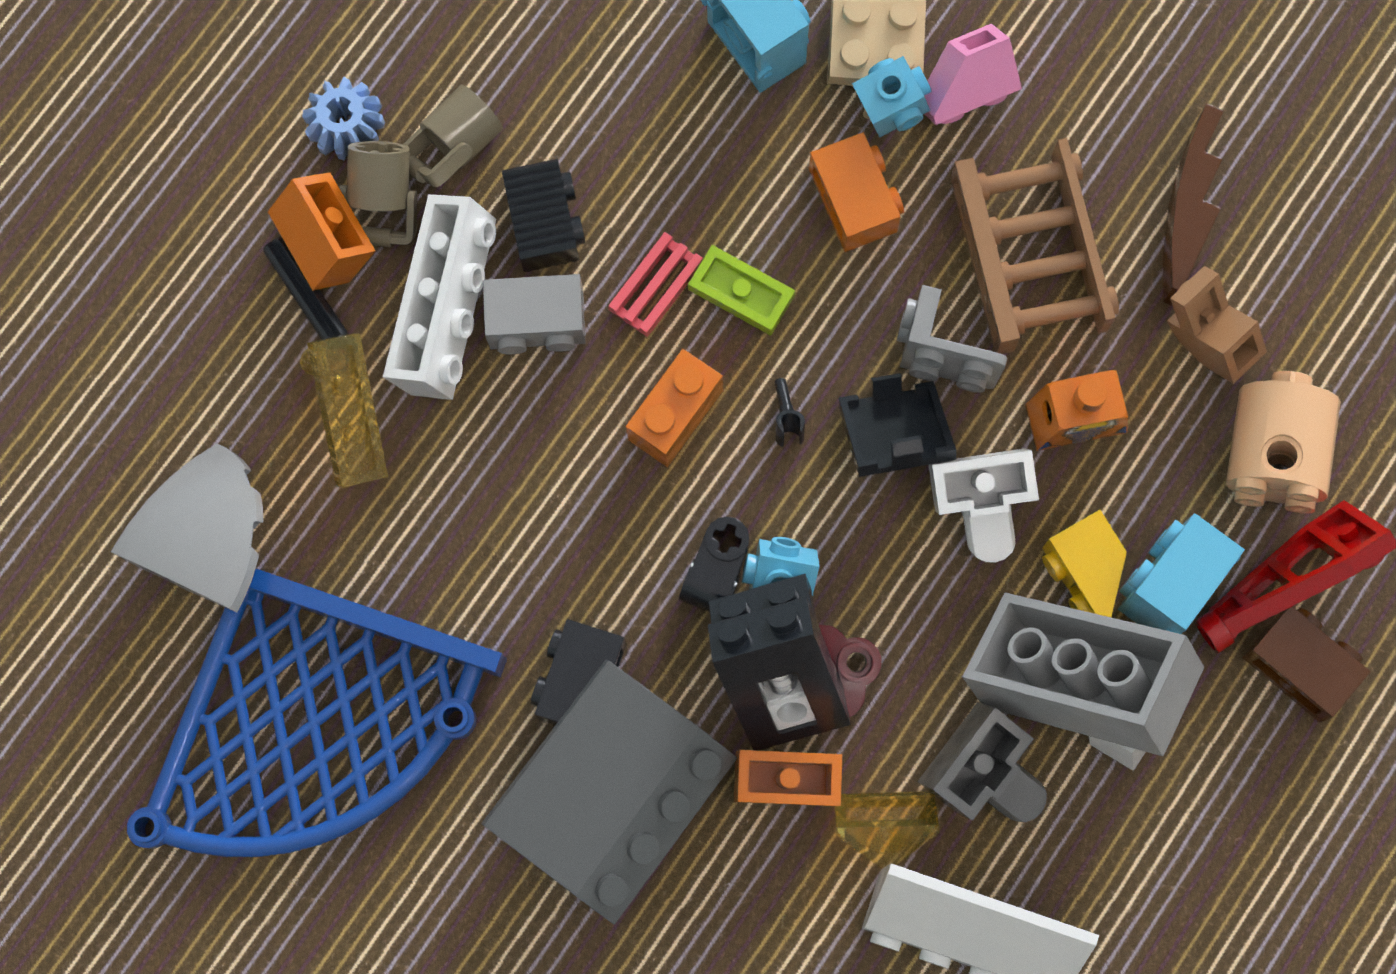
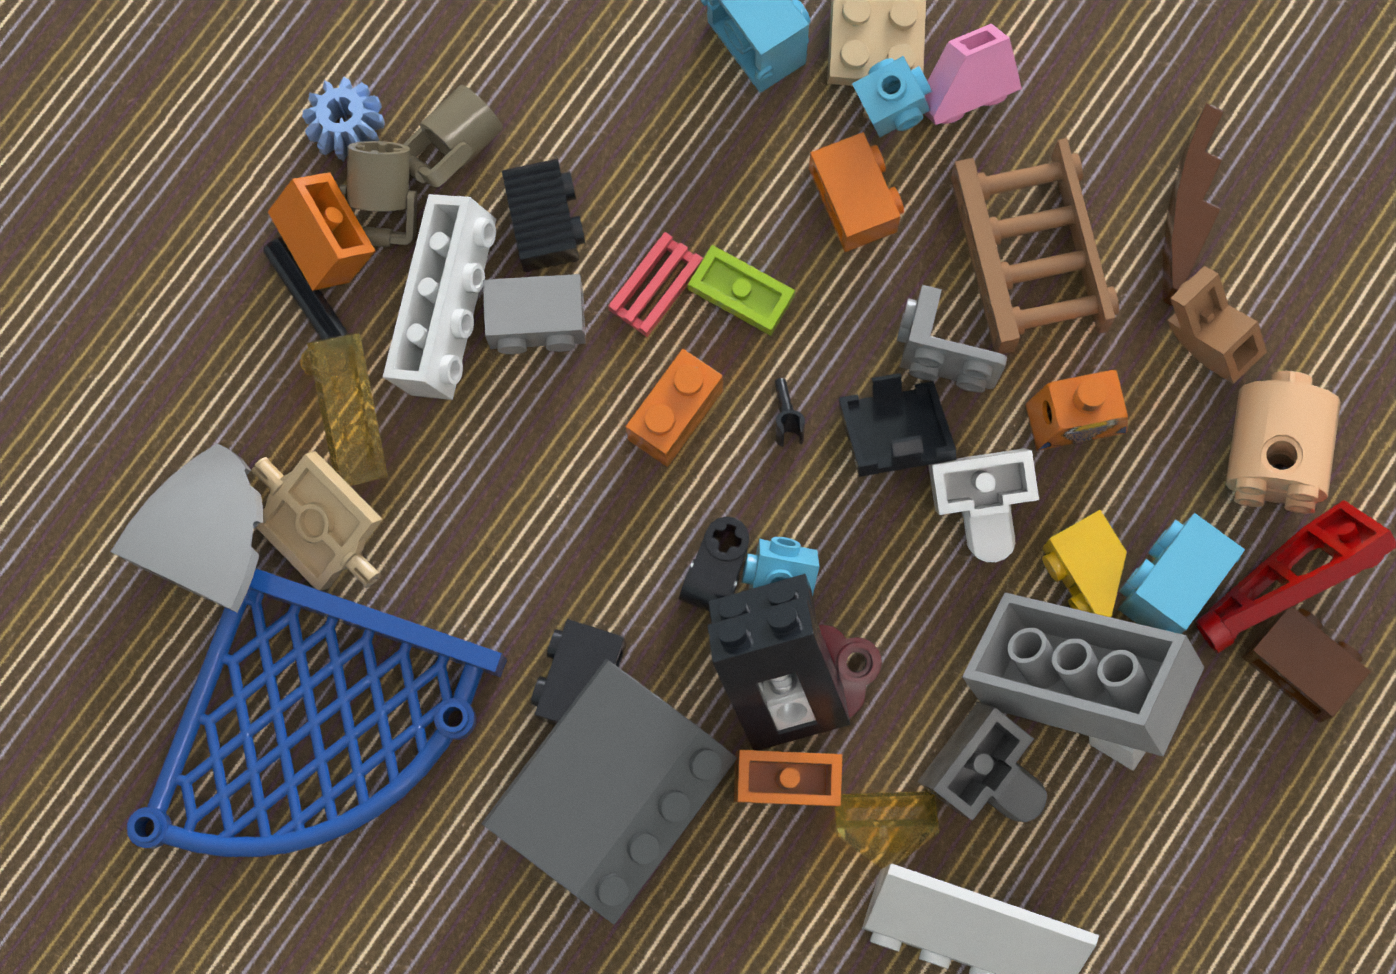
(317, 521): none -> tan plate

